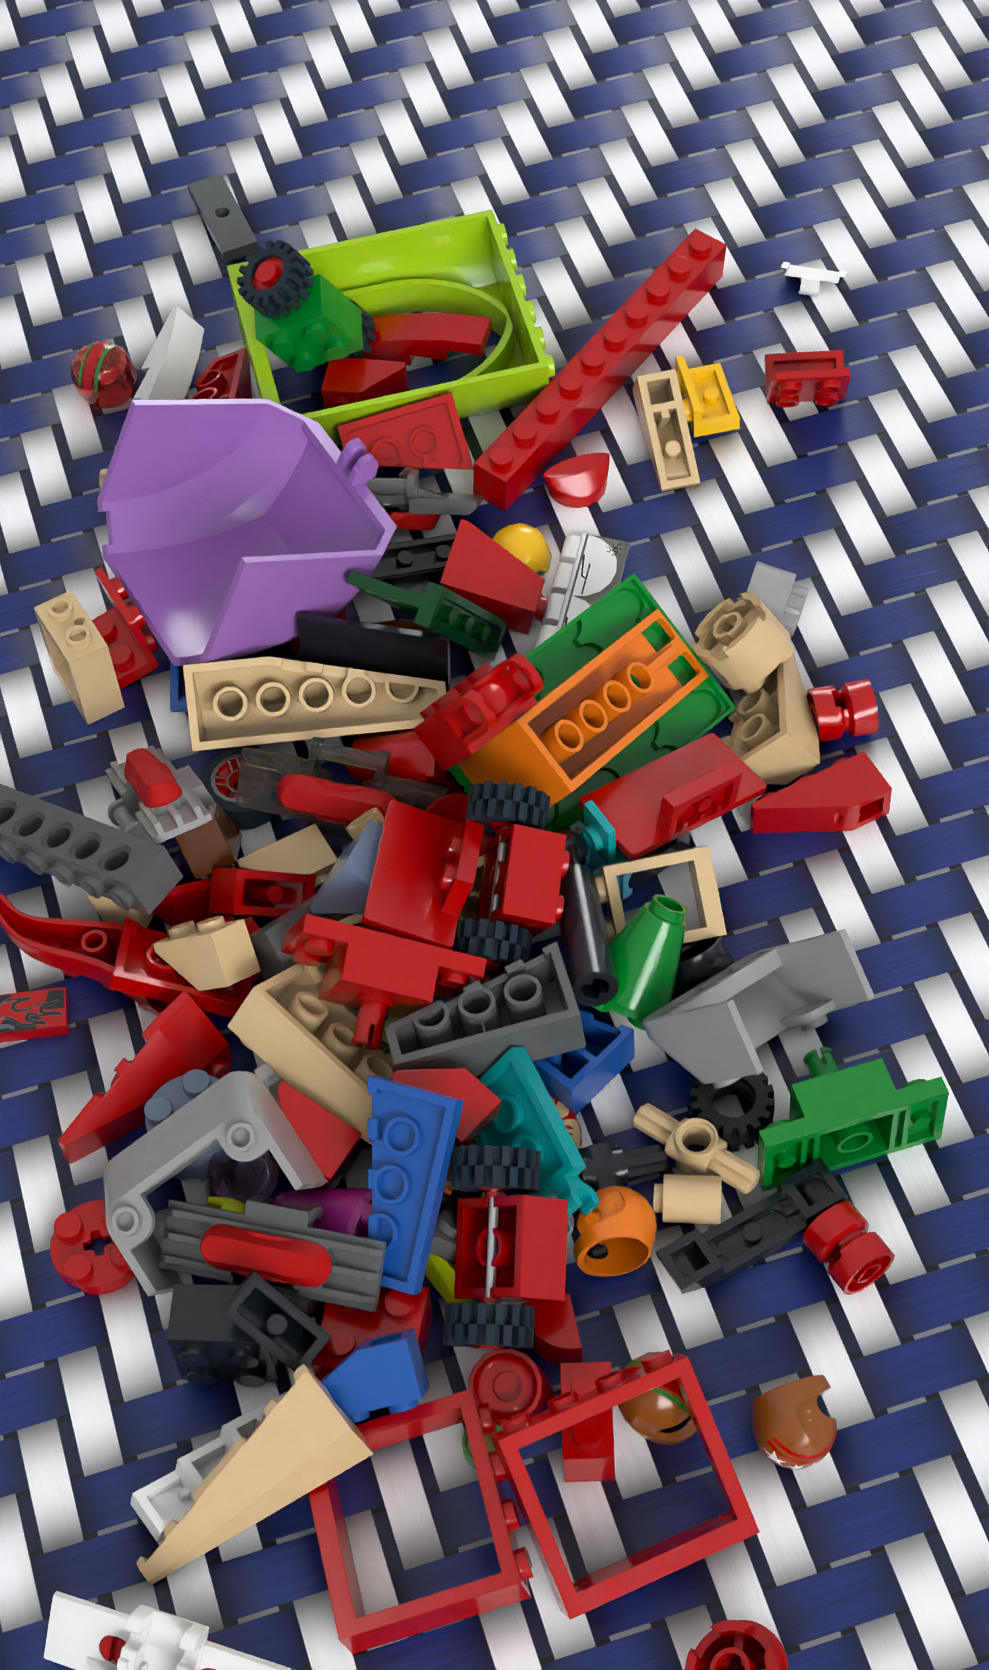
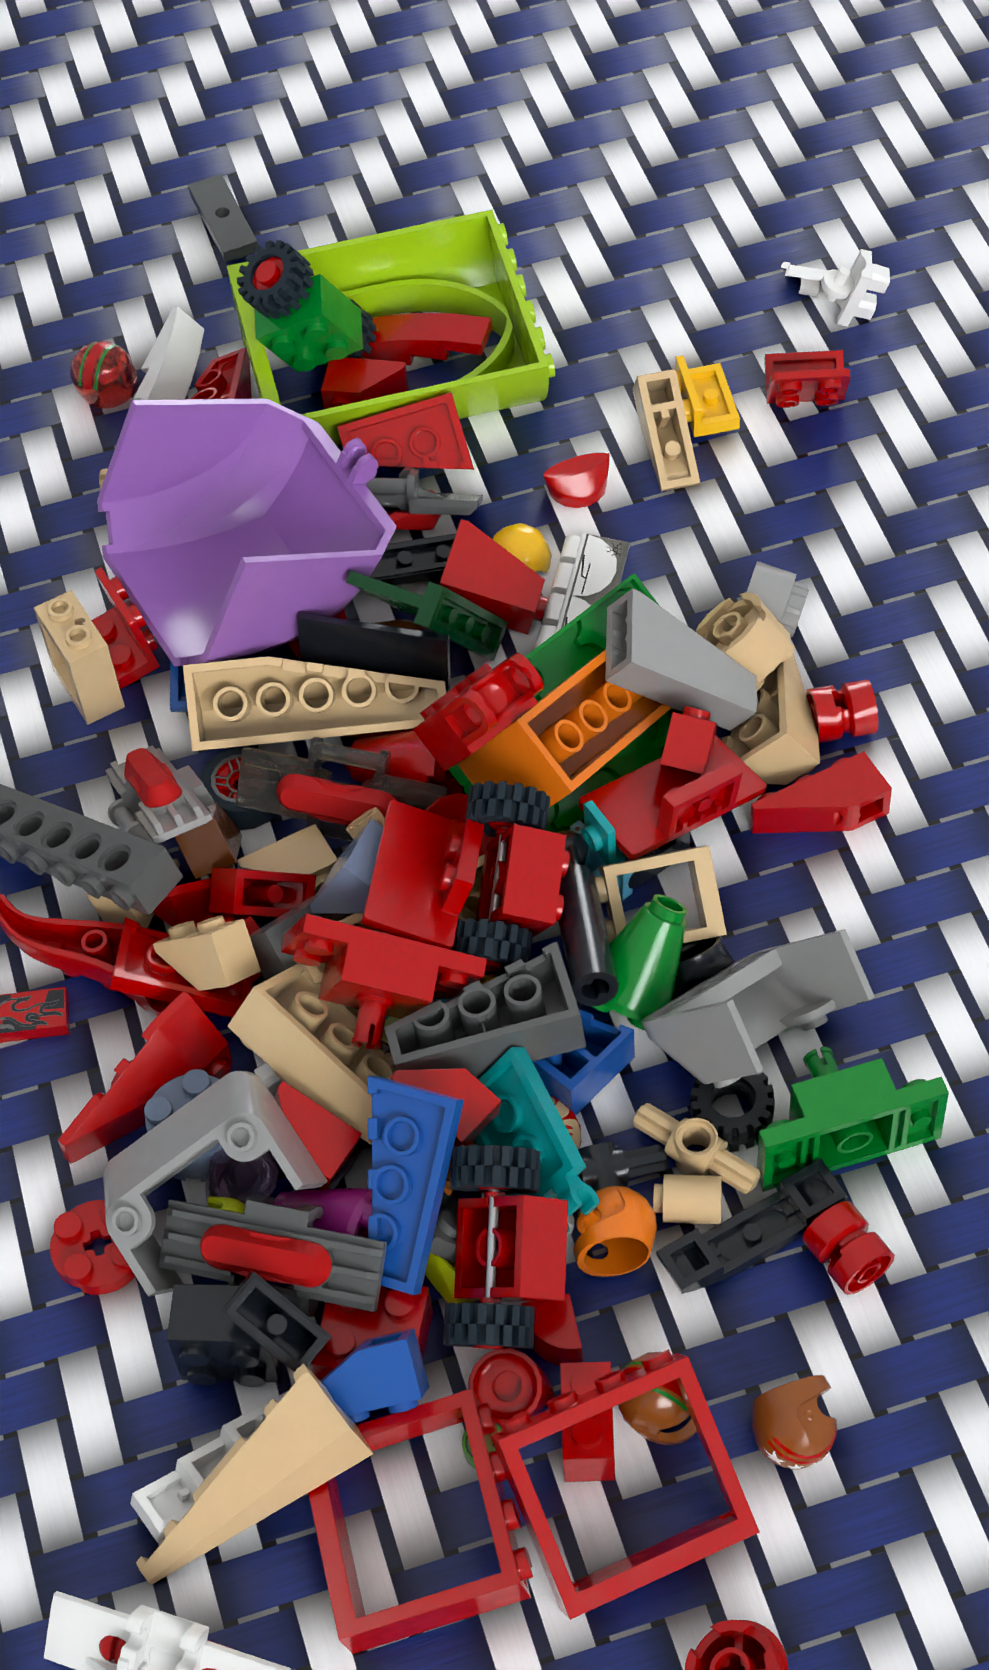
(598, 370): red brick -> none
(674, 664): none -> light grey slope
(689, 740): none -> red slope
(850, 287): none -> white hips

